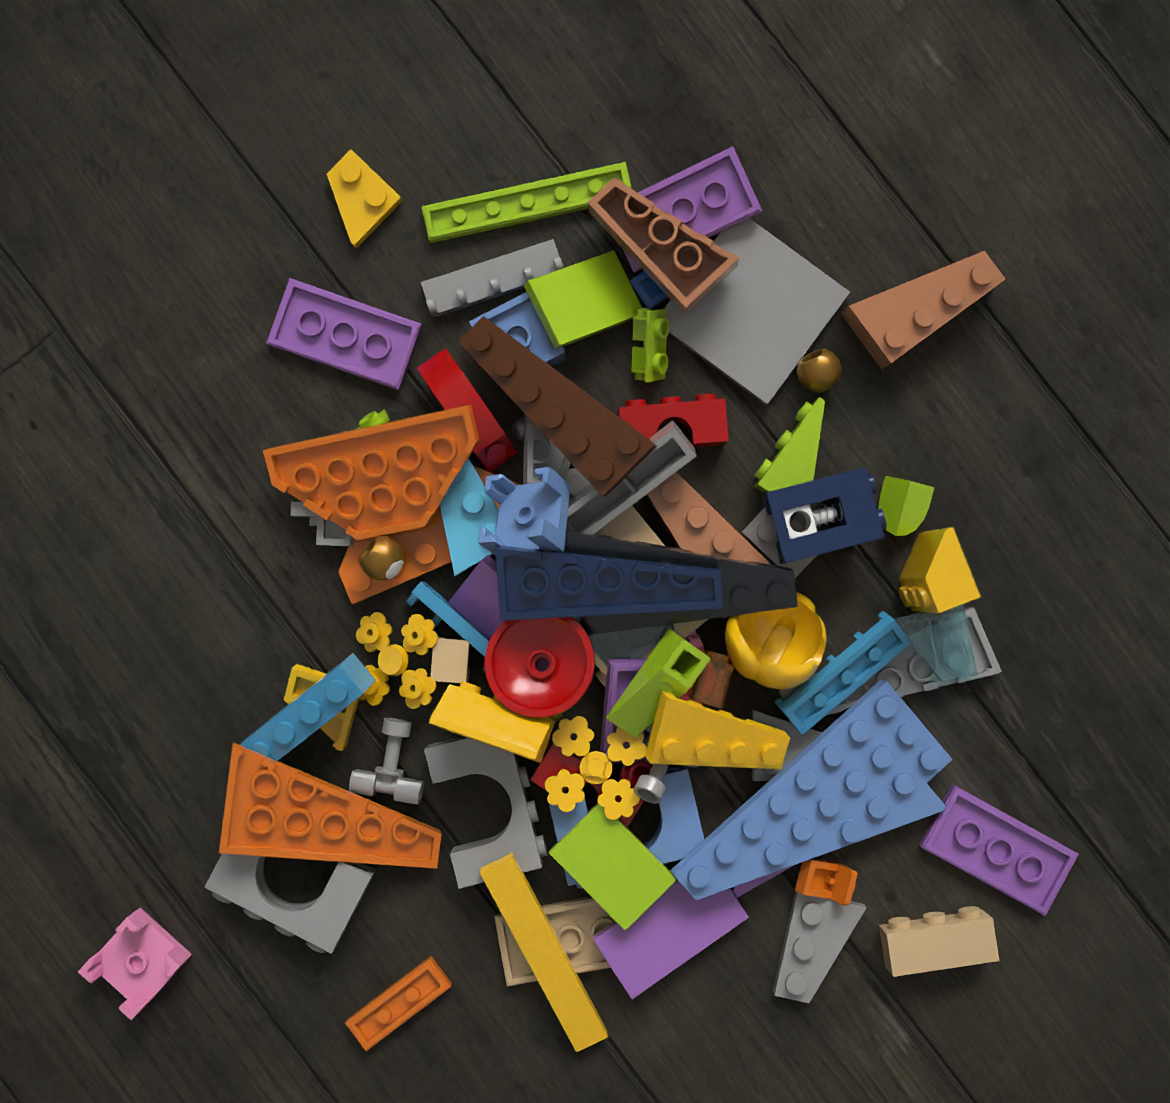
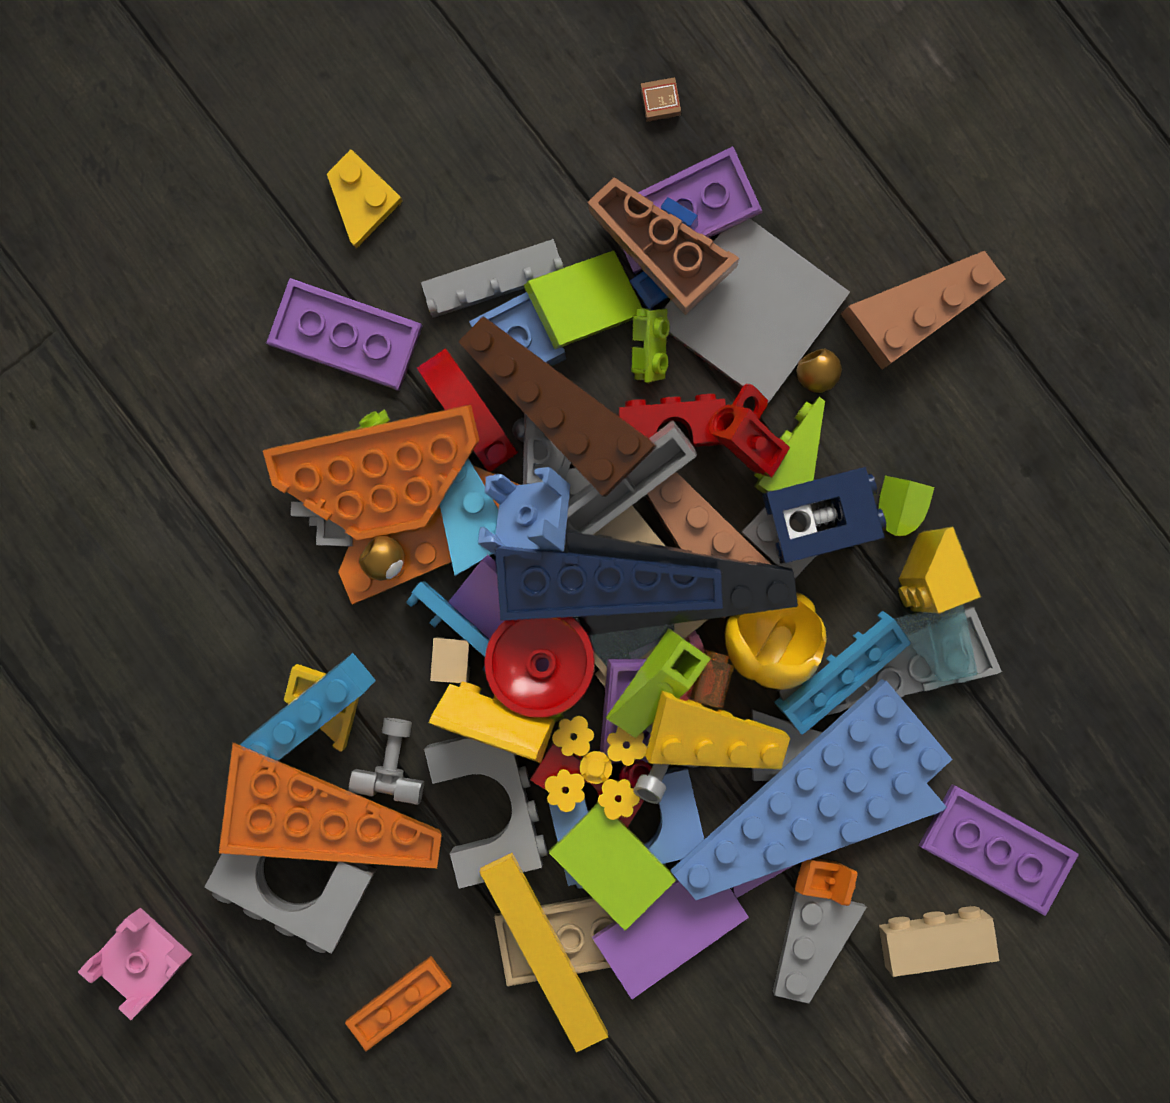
(394, 658): yellow plant -> none
(518, 203): lime tile -> none
(660, 99): none -> medium nougat tile
(686, 216): none -> blue tile
(746, 435): none -> red piece

